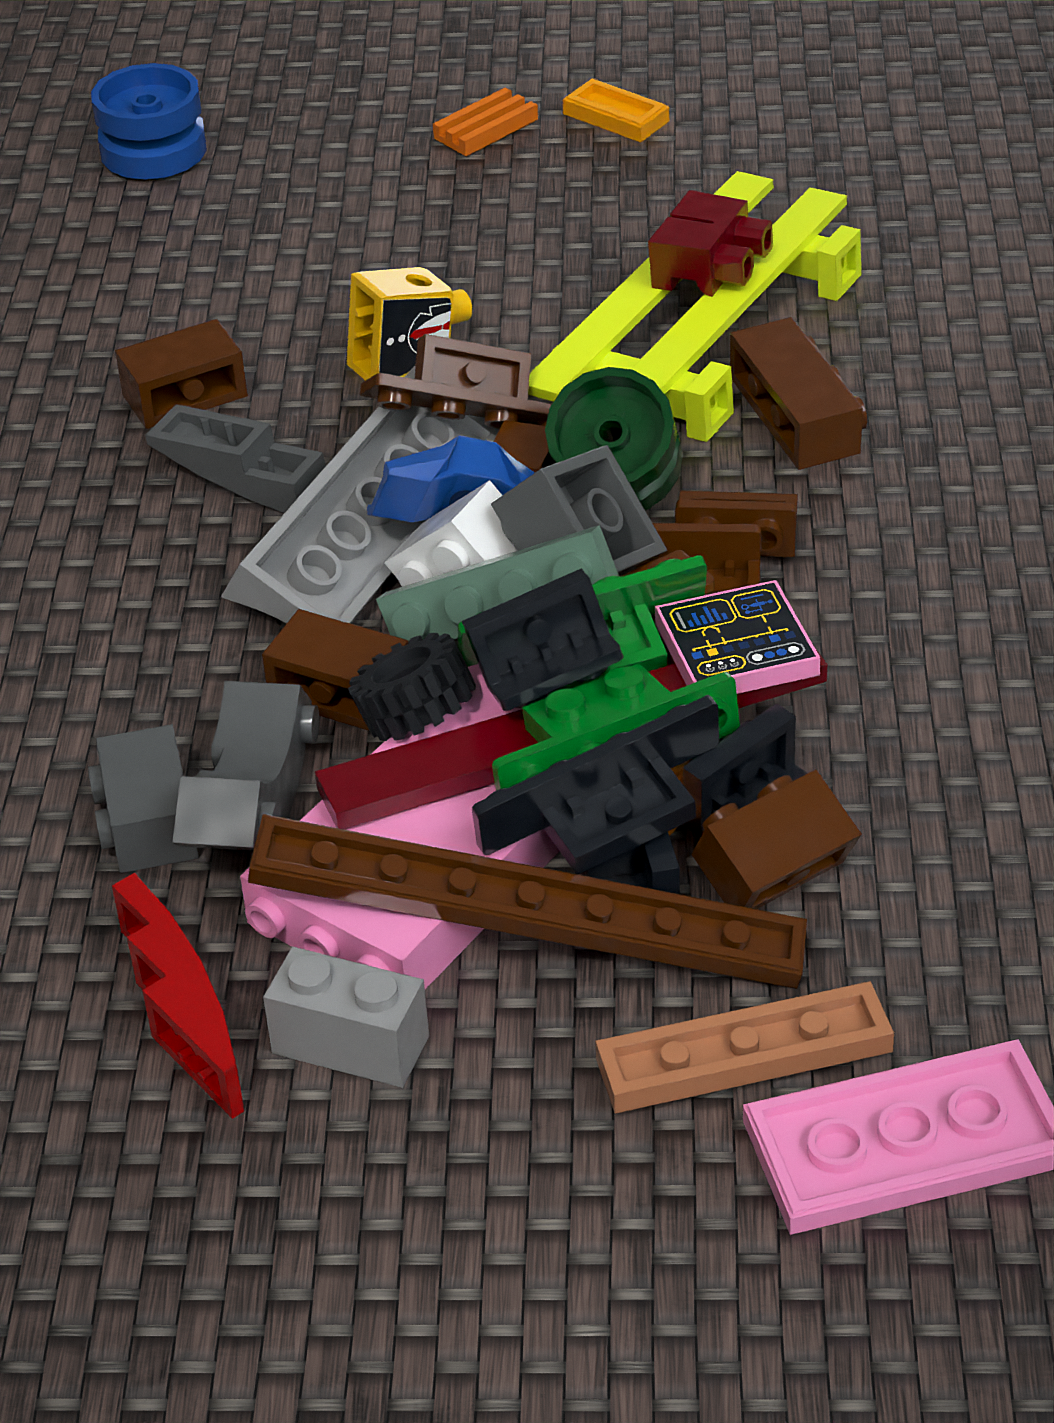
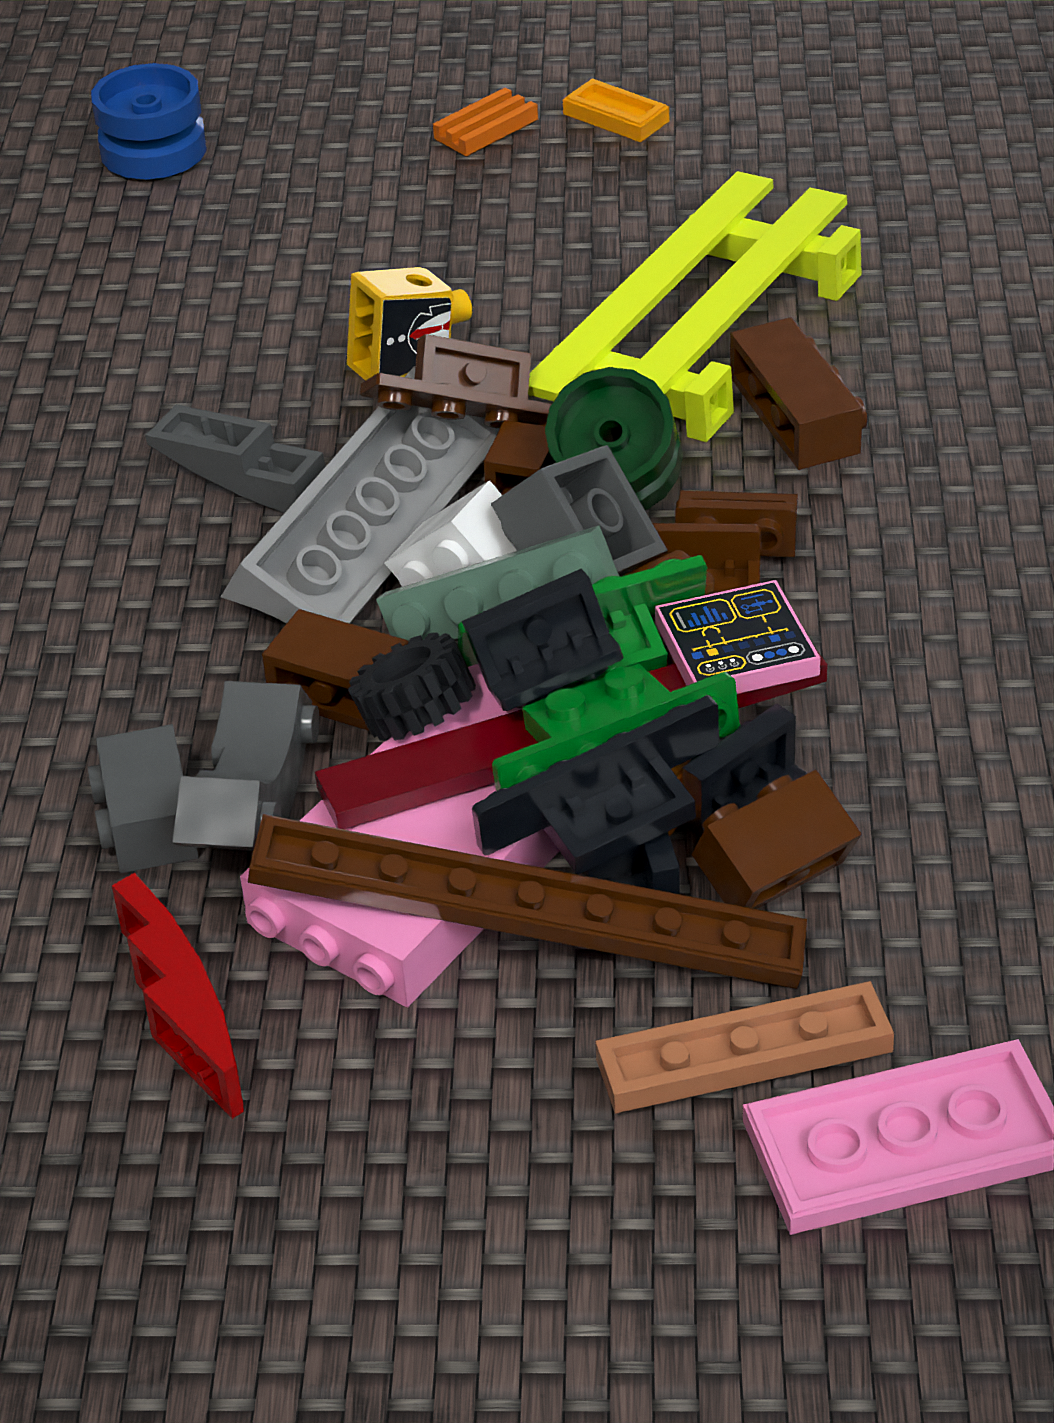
(185, 368): reddish brown brick -> none
(347, 1016): light grey brick -> none
(435, 478): blue piece -> none
(708, 243): dark red hips -> none

